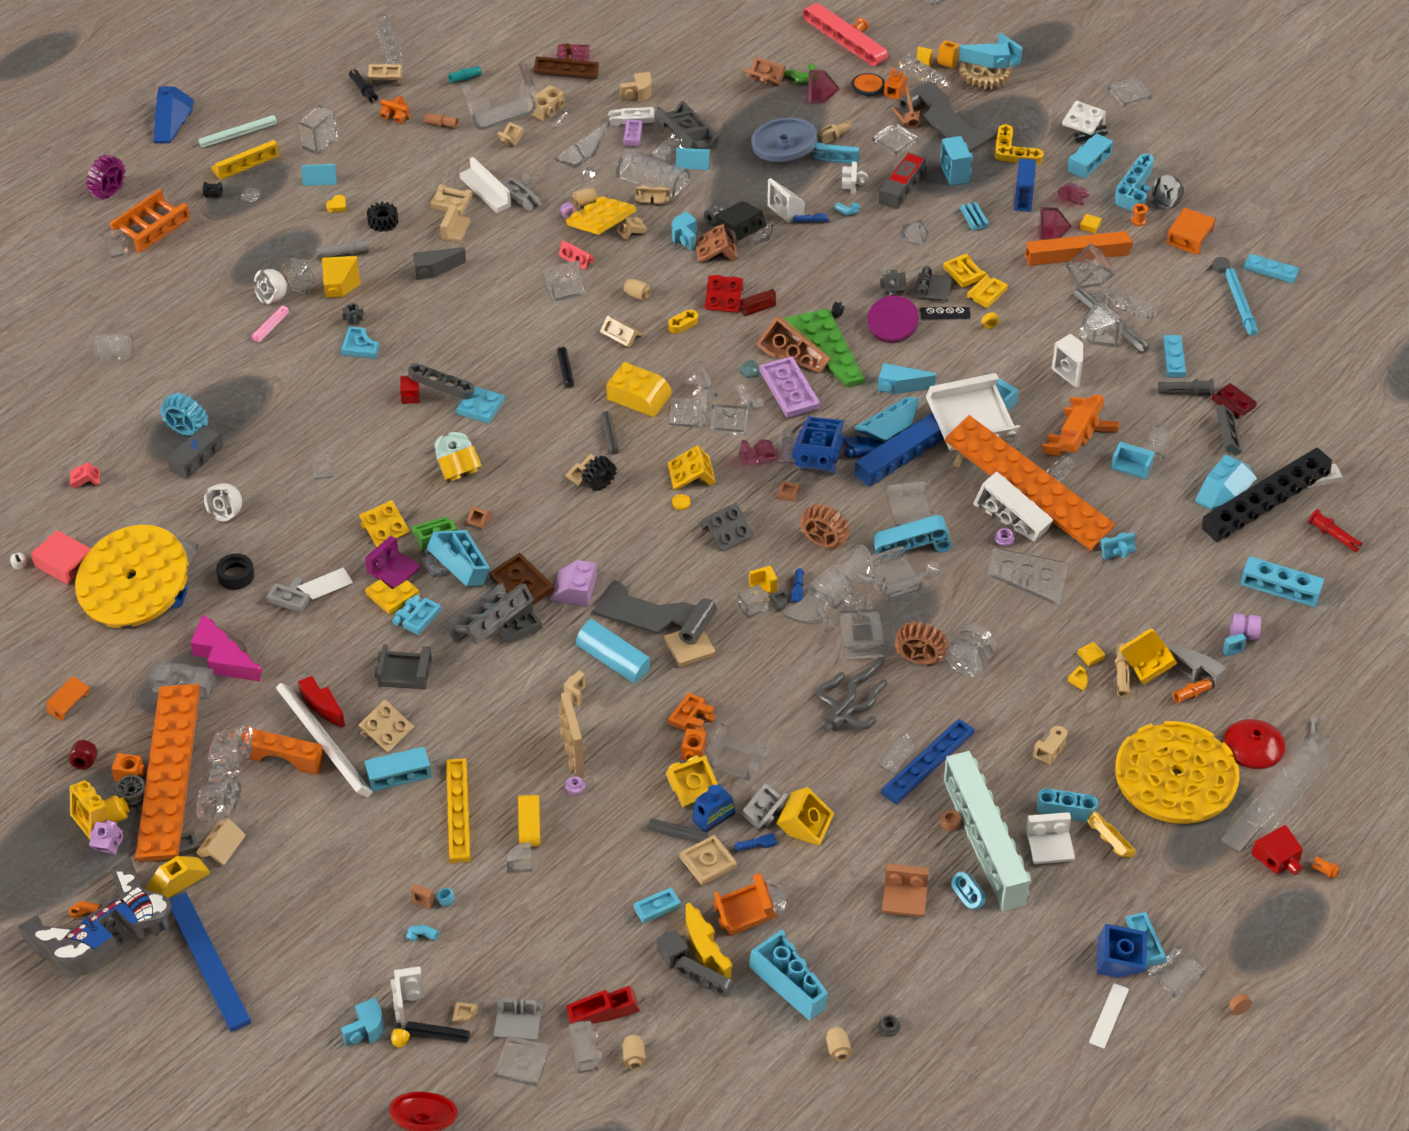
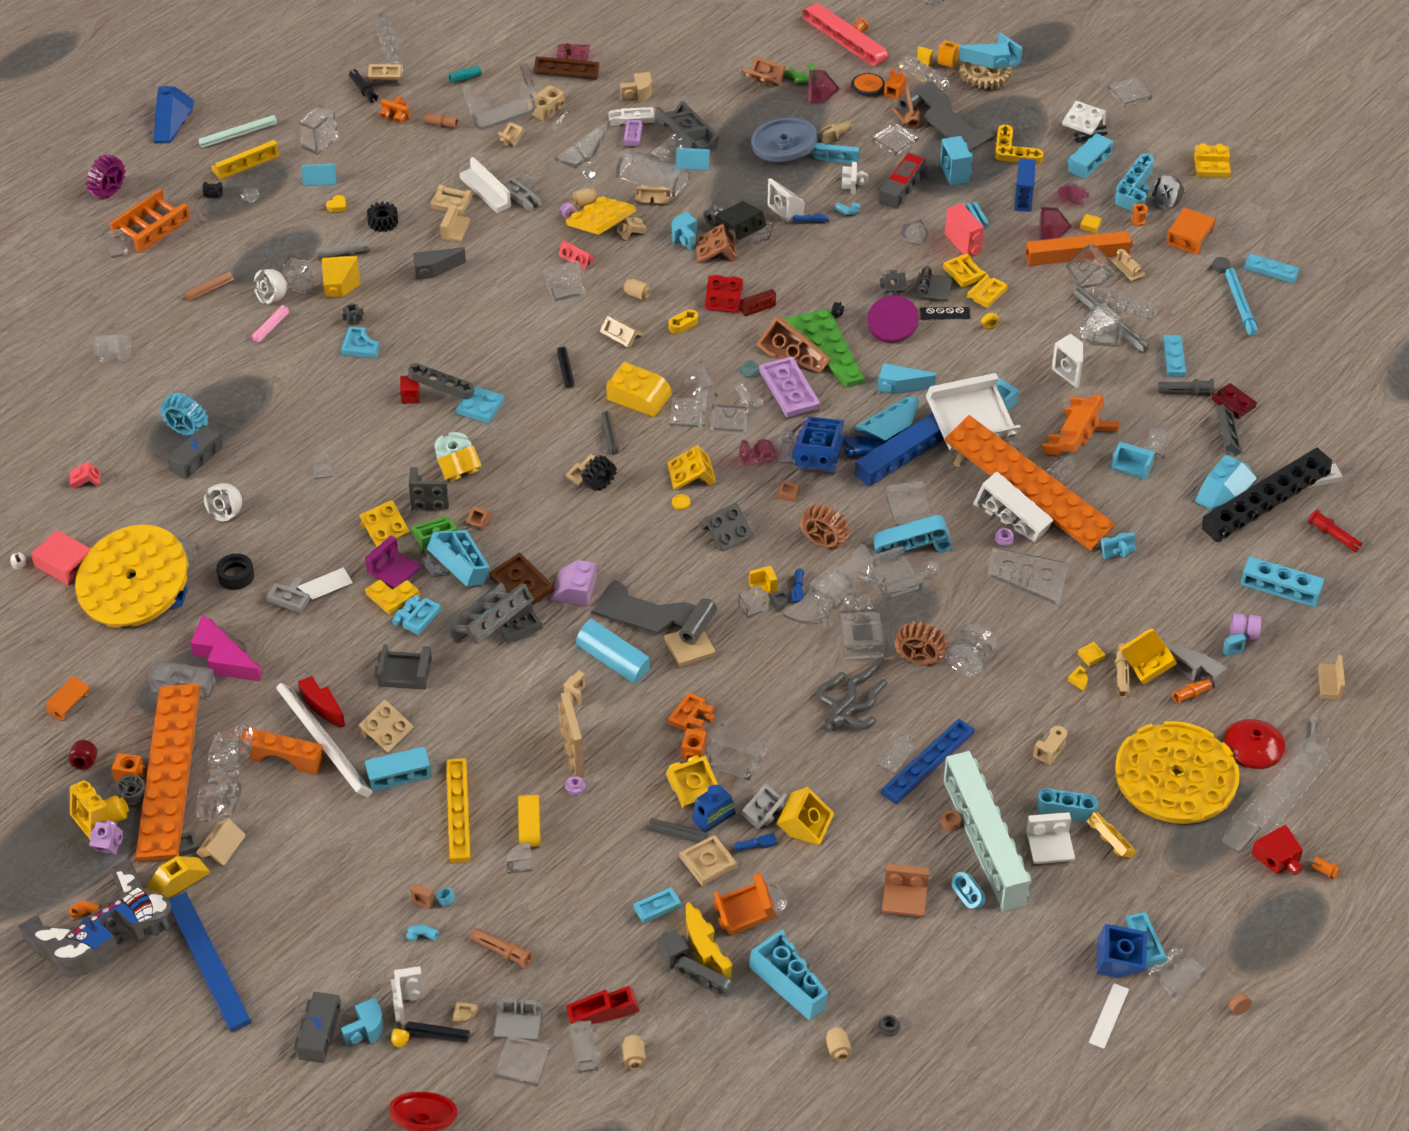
(209, 286): none -> nougat axle
(318, 1027): none -> dark grey brick
(427, 494): none -> dark grey bracket
(509, 950): none -> nougat pin
(964, 230): none -> coral brick
(1127, 265): none -> tan hinge
(1212, 161): none -> yellow plate
(1331, 680): none -> tan panel

